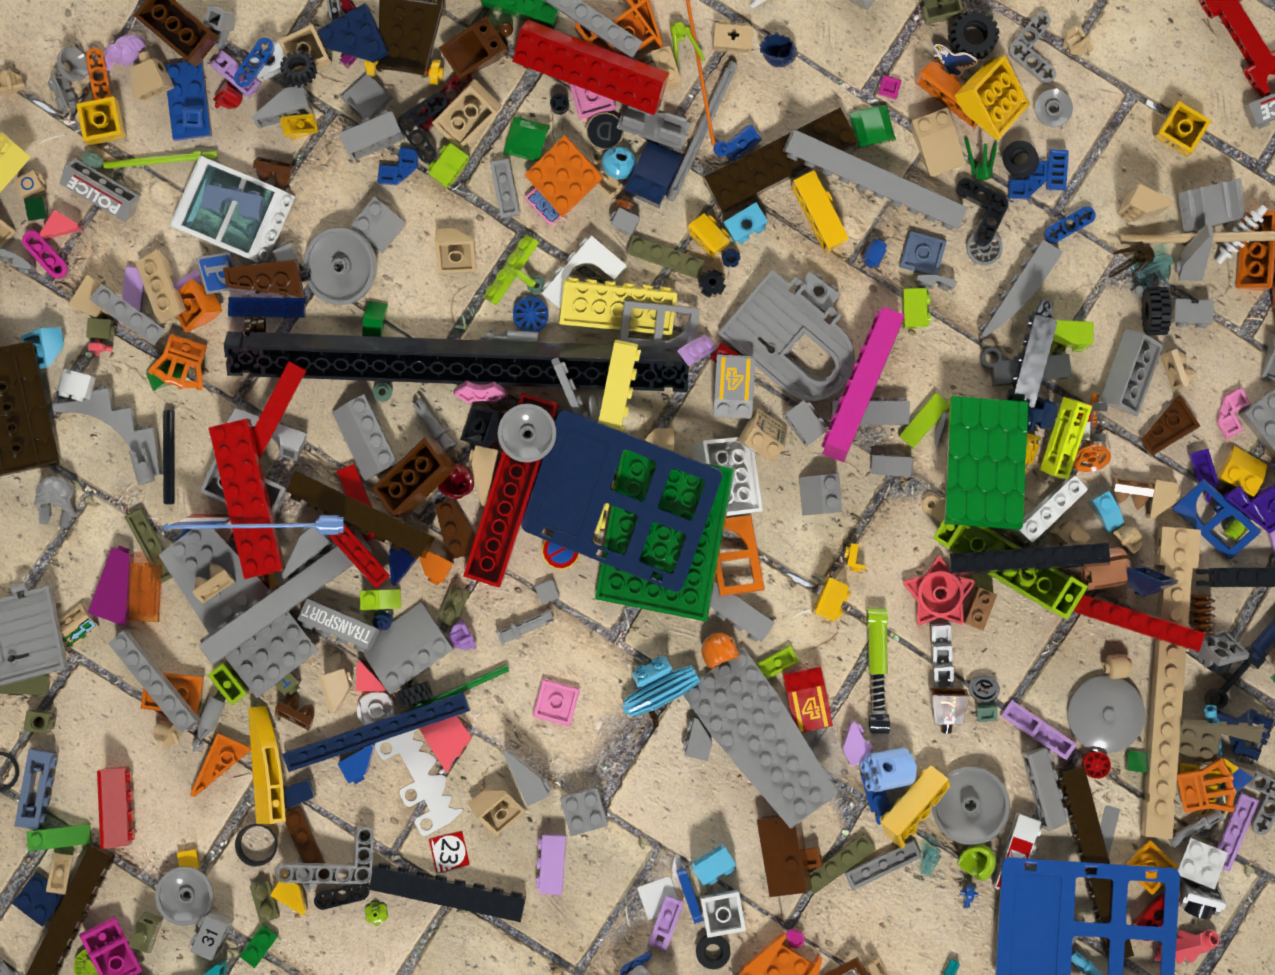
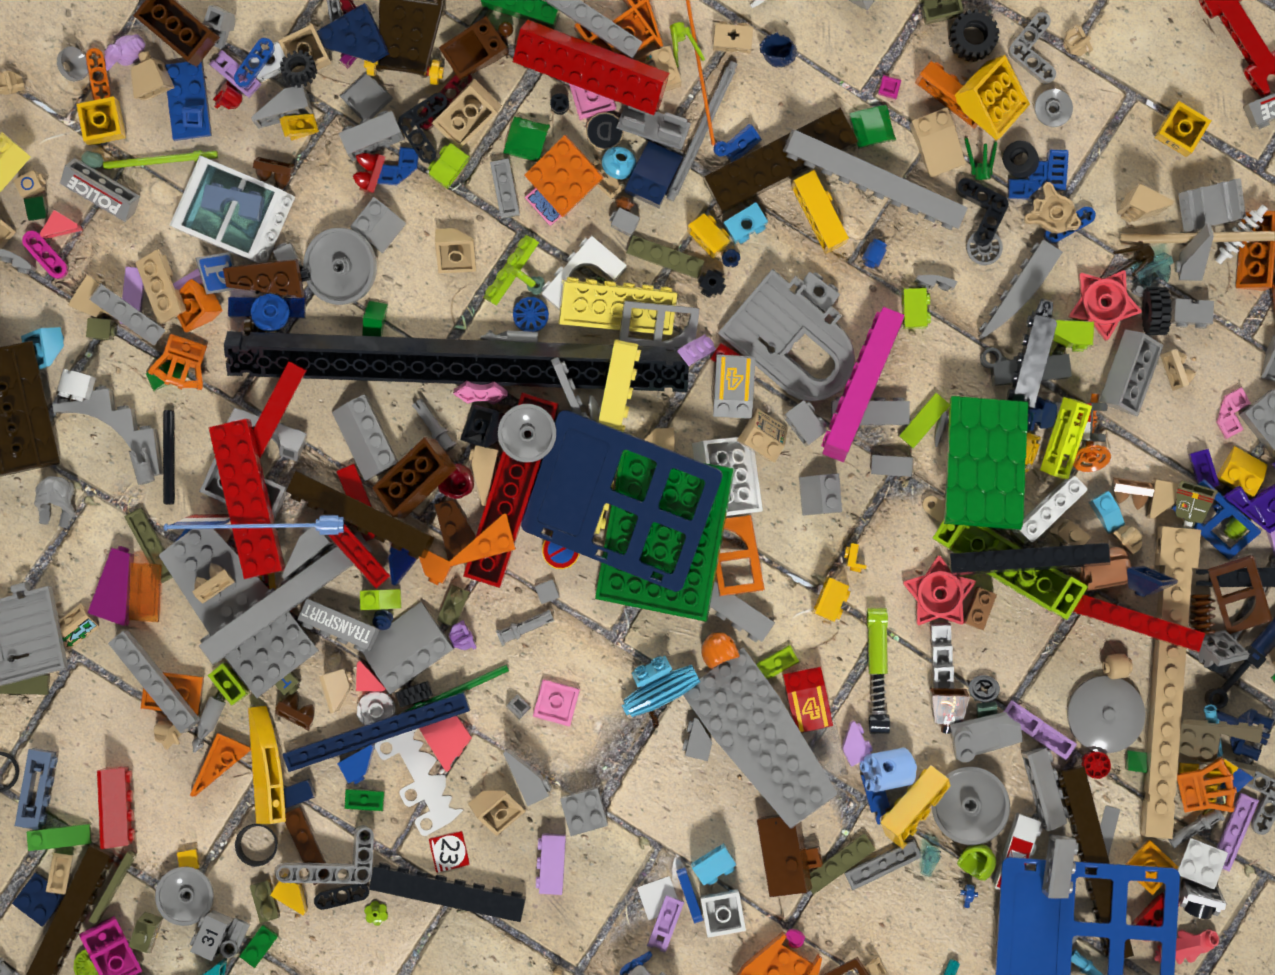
(31, 721): olive brick -> none
(63, 100): light grey hinge -> none
(98, 347): coral piece -> none
(113, 887): none -> olive tile
(234, 936): none -> light grey piece
(270, 312): none -> blue tile
(303, 873): light grey bar -> none
(364, 800): none -> green plate
(373, 164): none -> red tile
(388, 394): sand green plate -> none
(491, 542): none -> orange wing
(518, 706): none -> light grey slope
(716, 963): black tyre -> none
(923, 253): sand blue tile -> none
(953, 63): sticker -> none
(984, 735): none -> light grey slope
(1054, 212): none -> tan tile
(1059, 866): none -> light grey slope
(1118, 303): none -> coral plate
(1170, 427): reddish brown wing -> none
(1193, 503): none -> olive torso
(1260, 610): none -> reddish brown window

